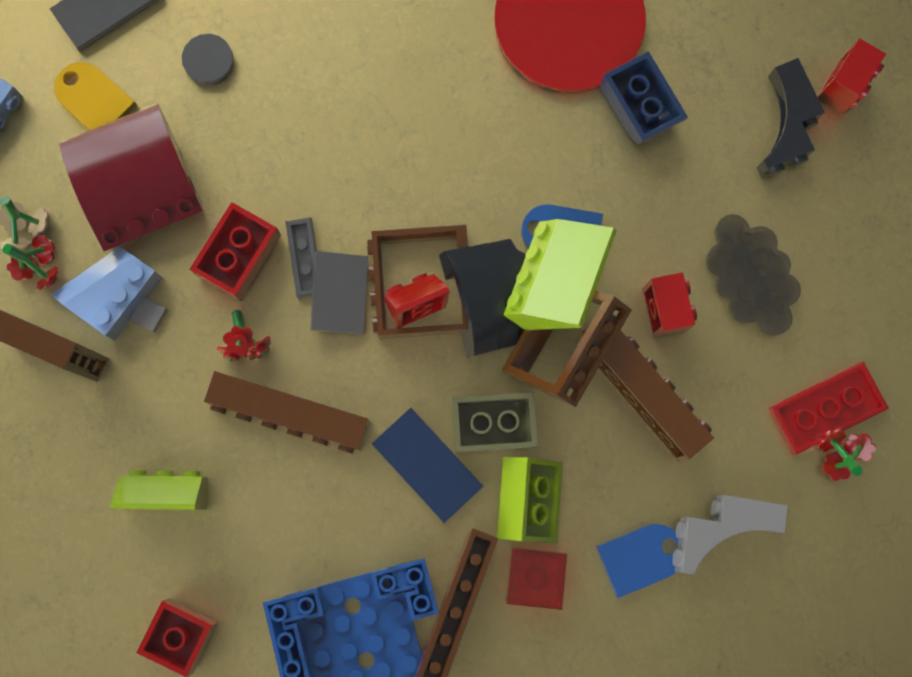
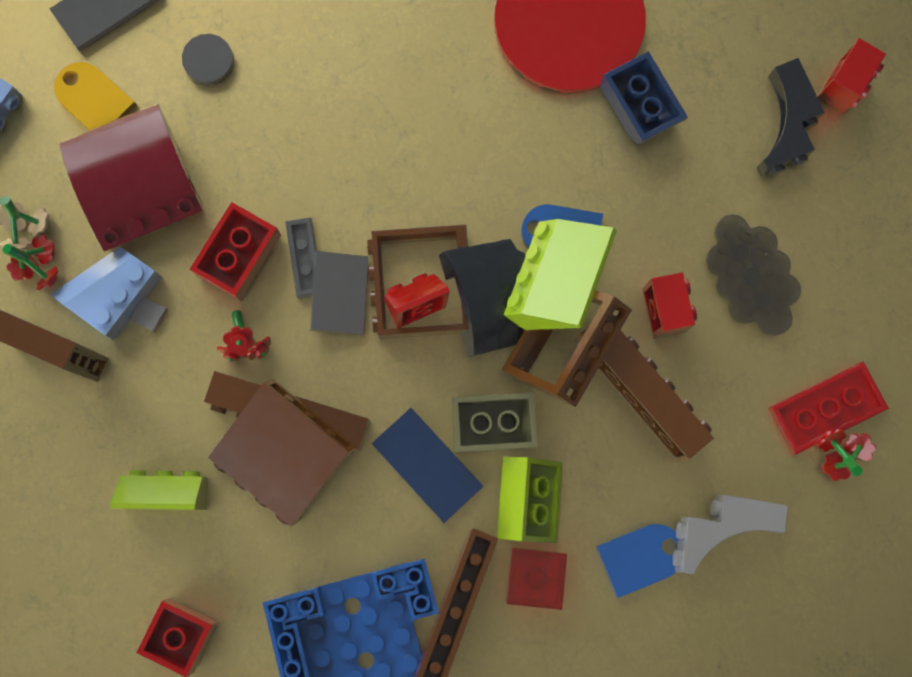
(281, 452): none -> reddish brown panel

